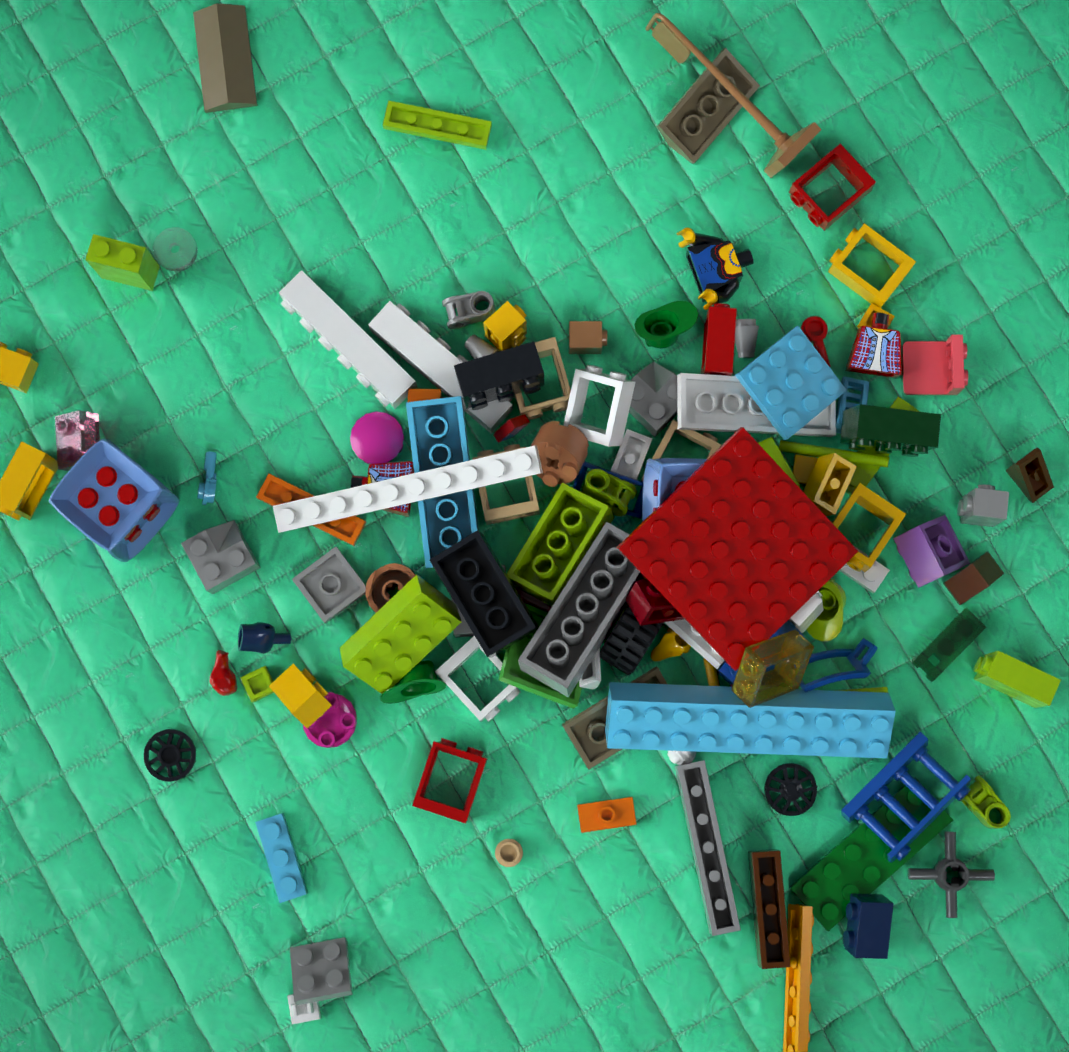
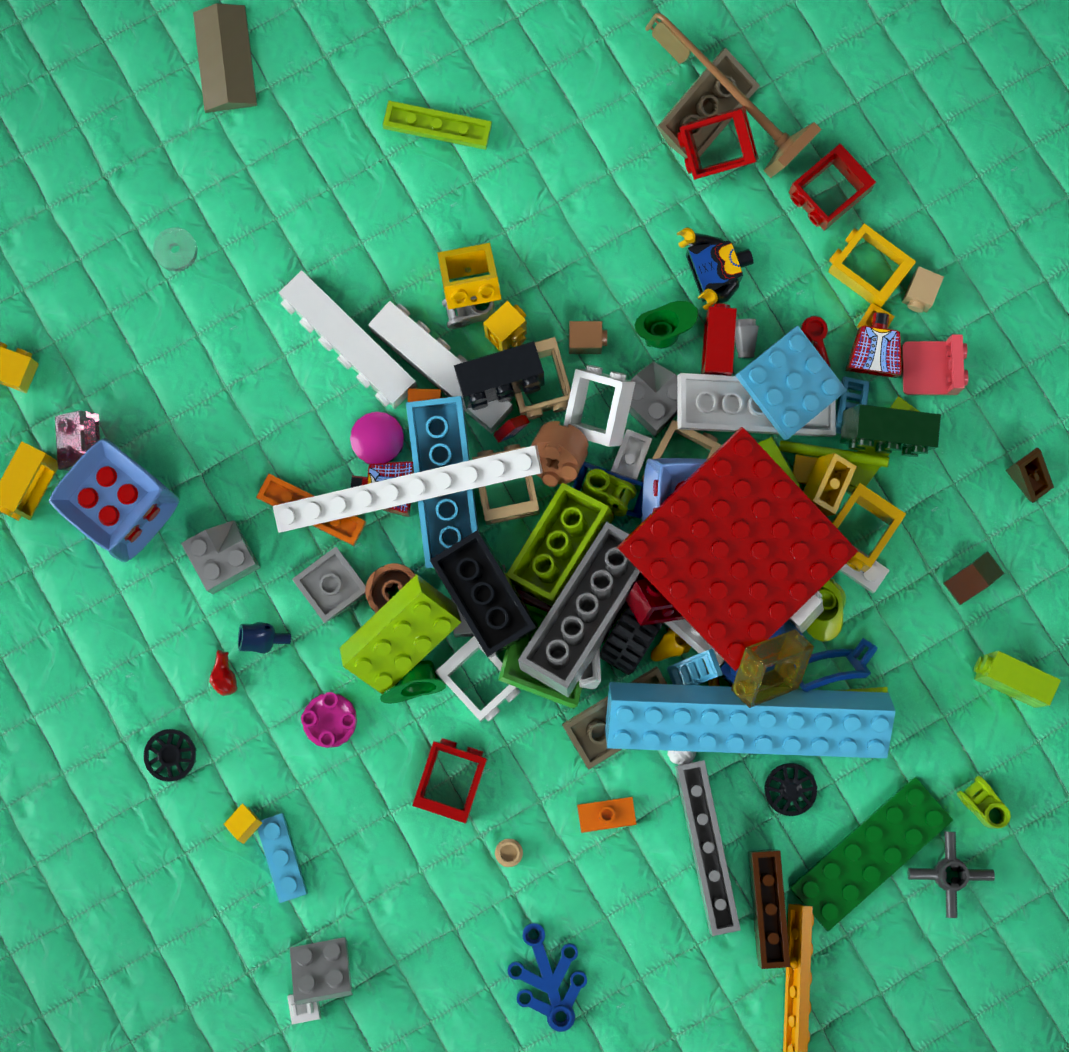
(122, 262): lime brick -> none
(207, 490): medium azure plate -> none
(242, 823): none -> yellow tile
(257, 683): lime tile -> none
(300, 695): yellow brick -> none
(468, 262): none -> yellow window
(479, 347): light grey cone -> none
(549, 981): none -> blue plant
(693, 670): none -> medium azure slope
(745, 138): none -> red window
(868, 926): dark blue brick -> none
(898, 770): blue fence -> none
(922, 290): none -> tan brick
(931, 551): medium lavender slope -> none
(949, 644): clear green plate -> none
(983, 506): light grey brick -> none

